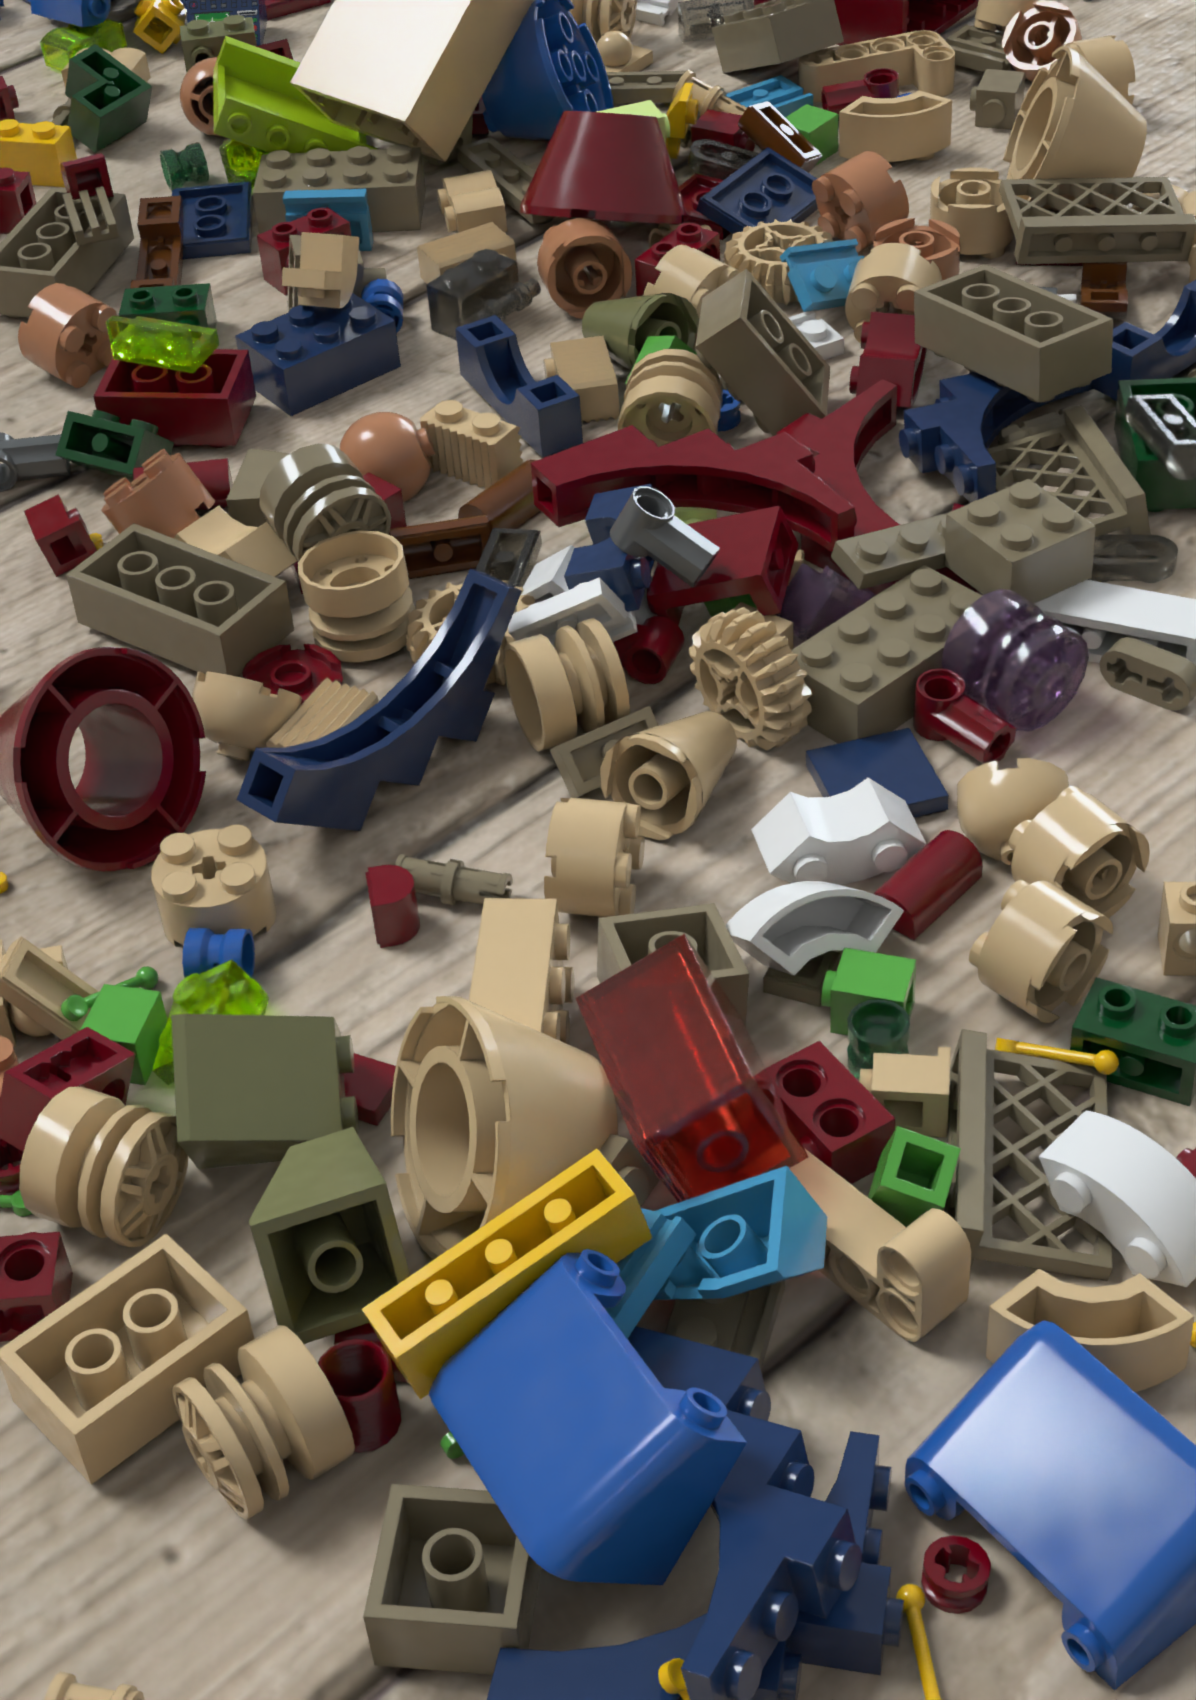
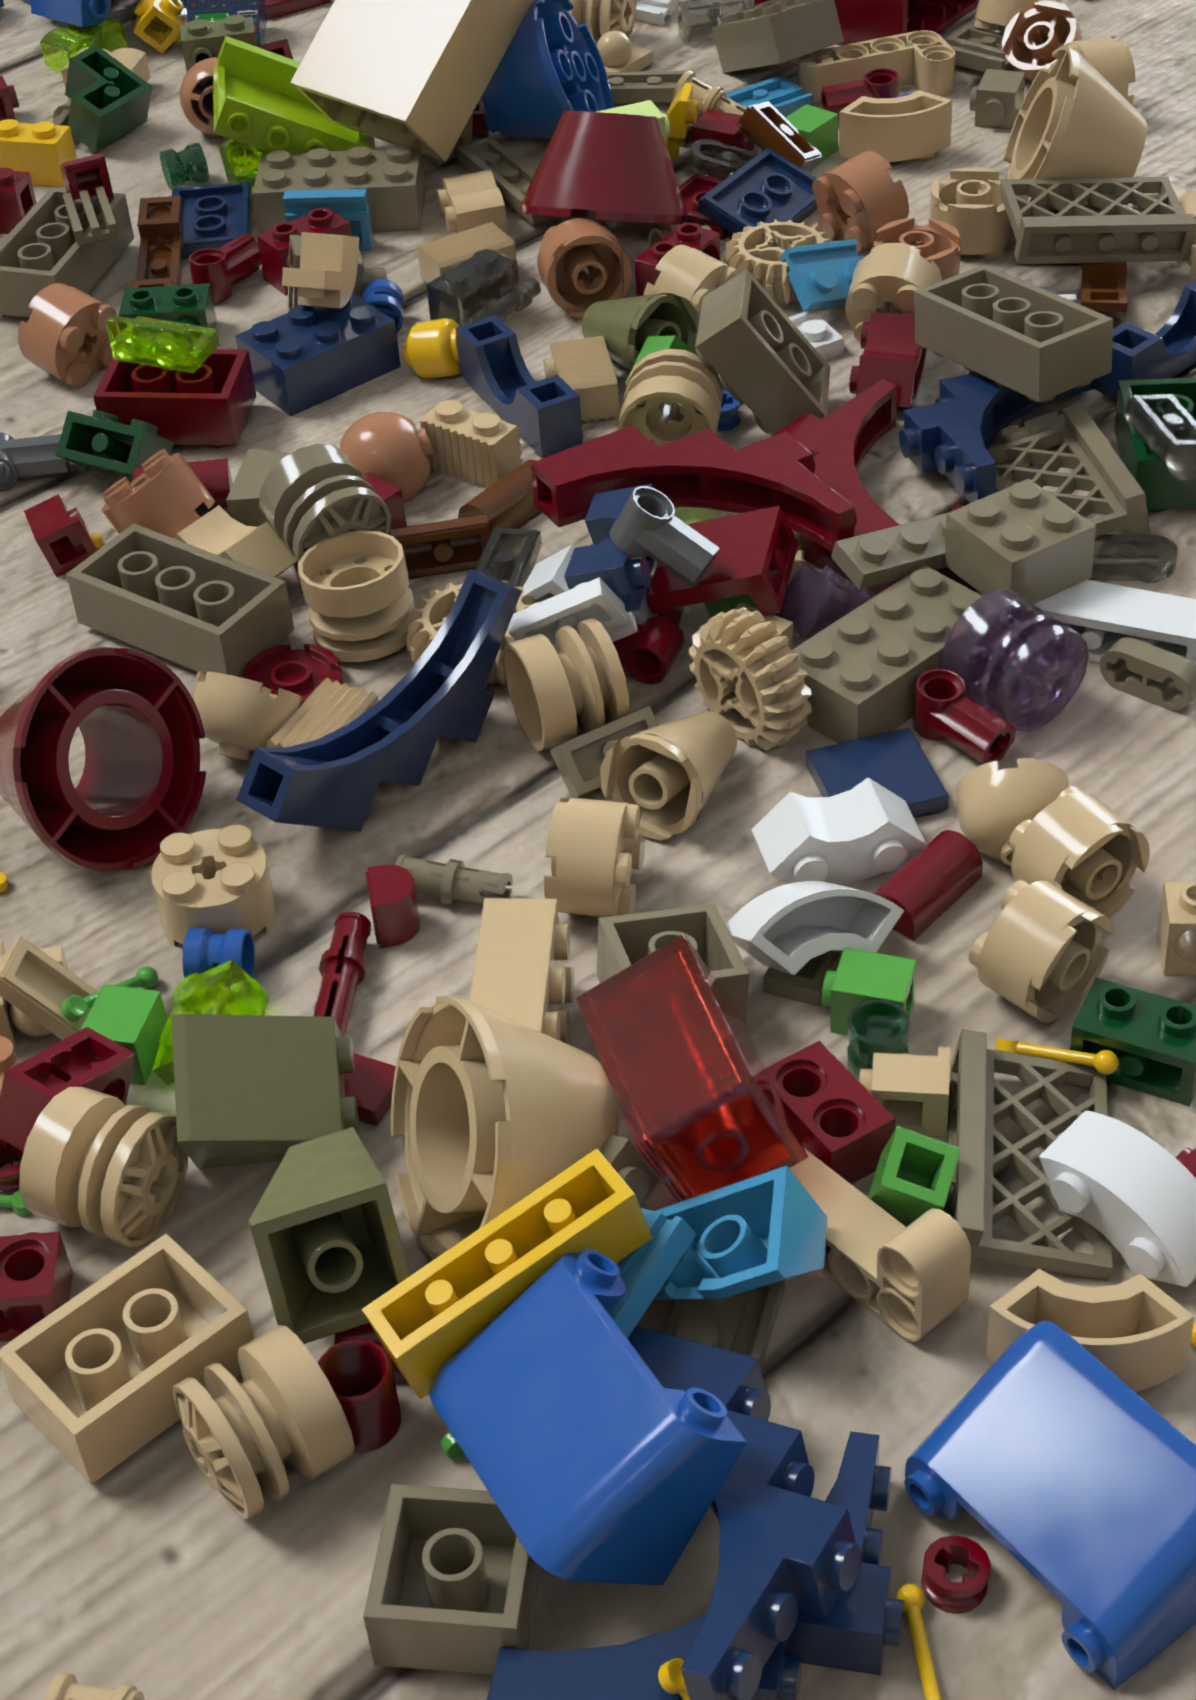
(225, 265): none -> dark red piece
(343, 968): none -> dark red pin
(433, 349): none -> yellow head

